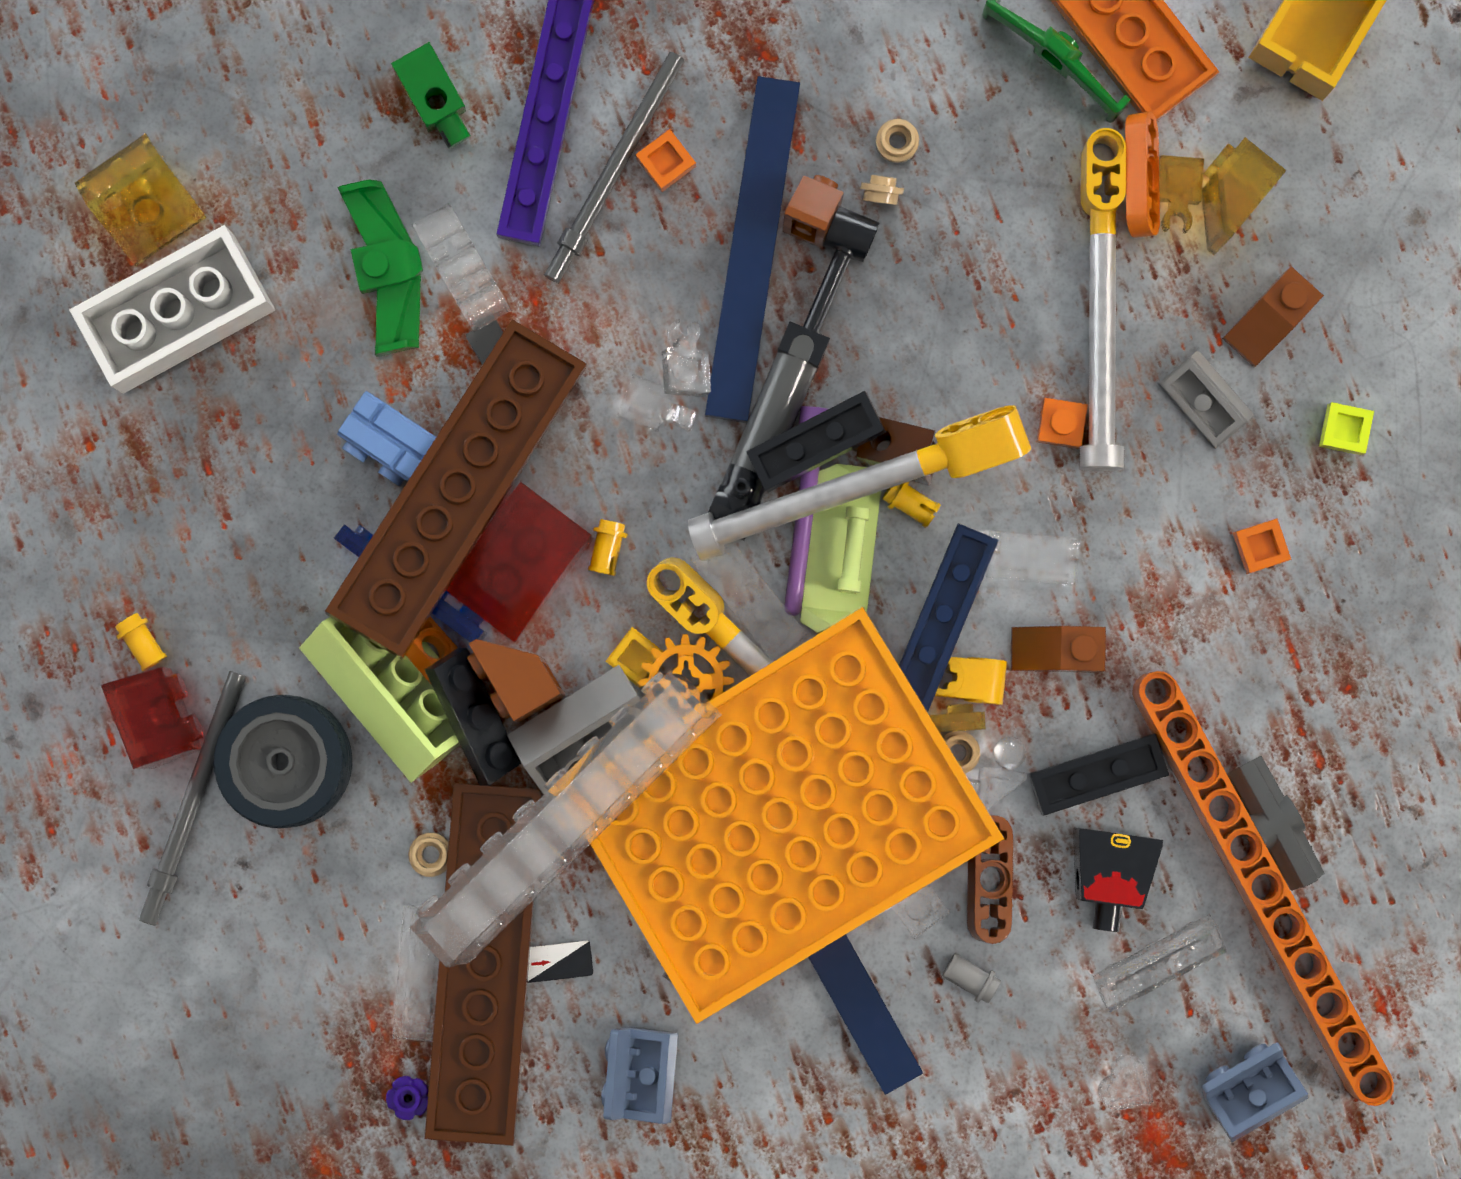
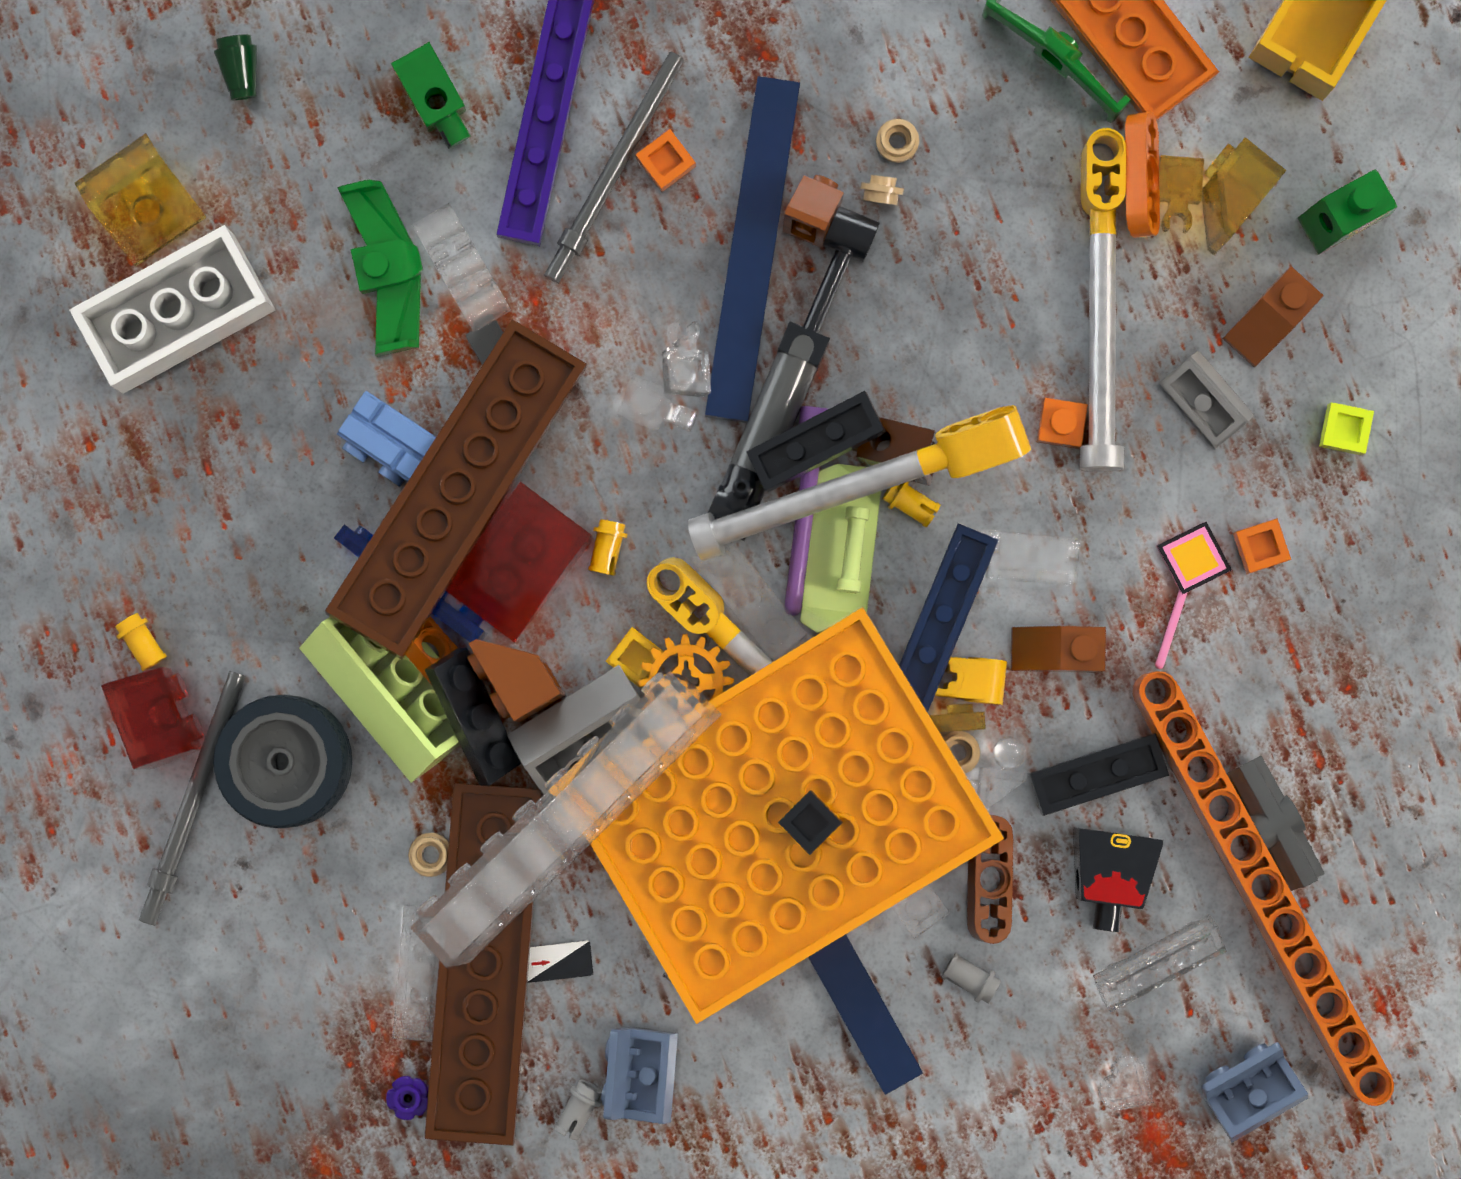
(238, 65): none -> dark green cone
(578, 1109): none -> light grey pin
(810, 822): none -> black plate
(1192, 561): none -> piece
(1350, 211): none -> green torso

